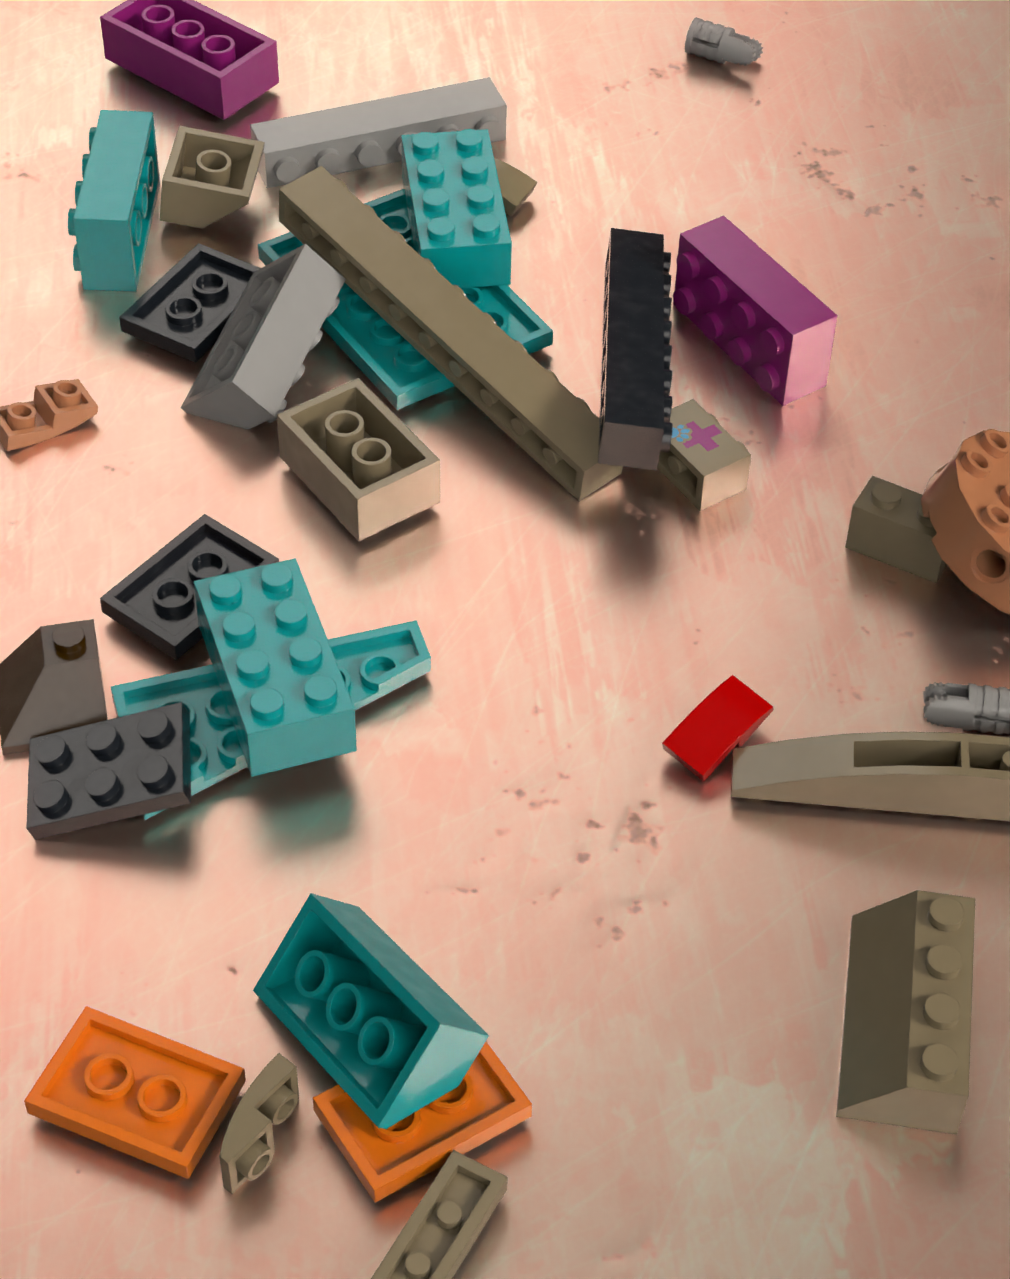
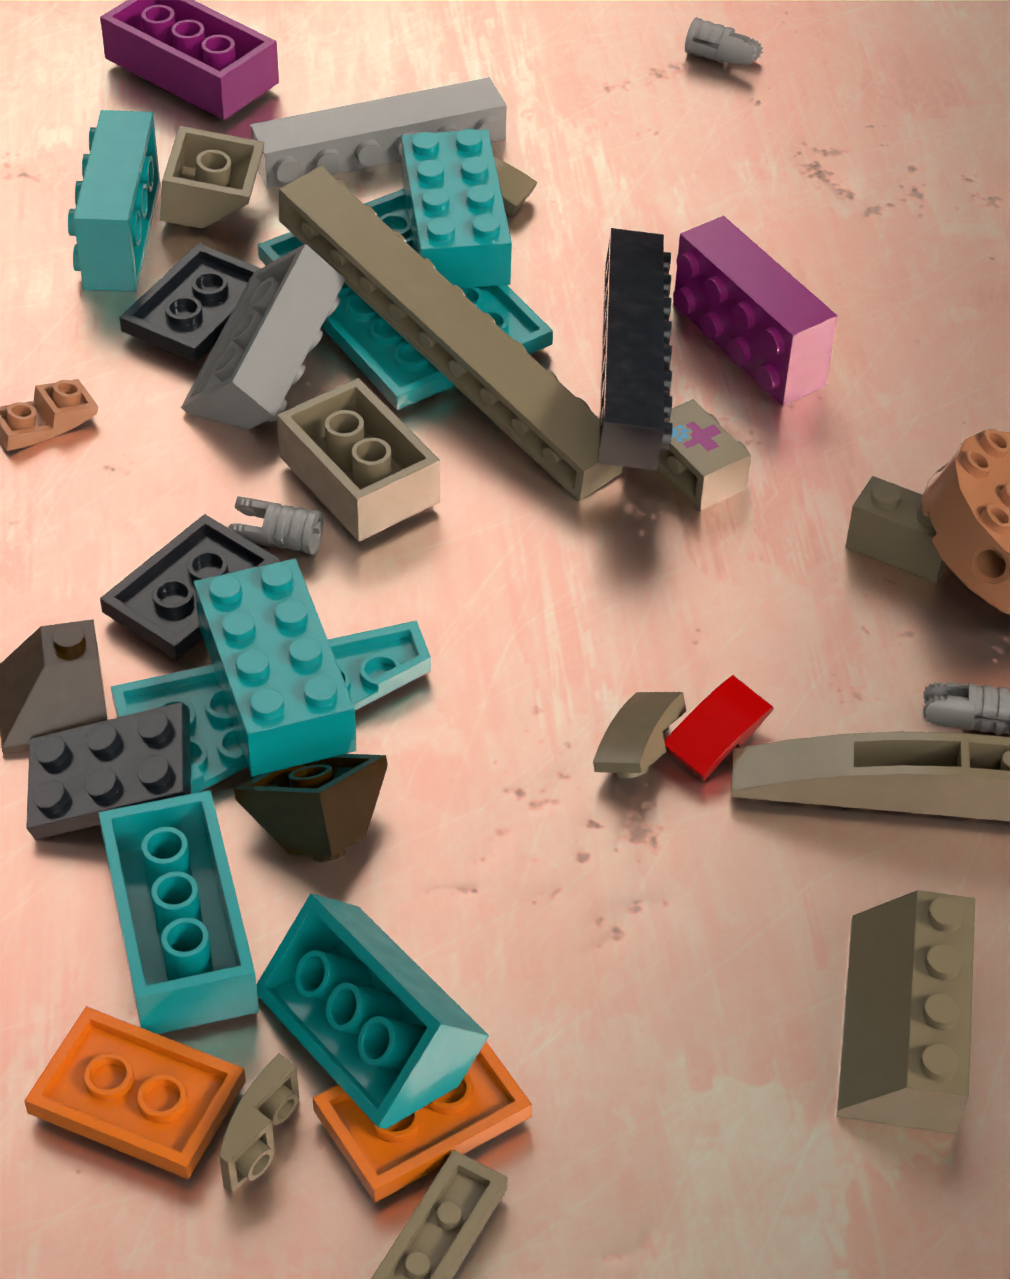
(178, 913): none -> teal brick
(282, 525): none -> light grey hinge
(317, 804): none -> dark brown slope
(637, 732): none -> dark tan slope

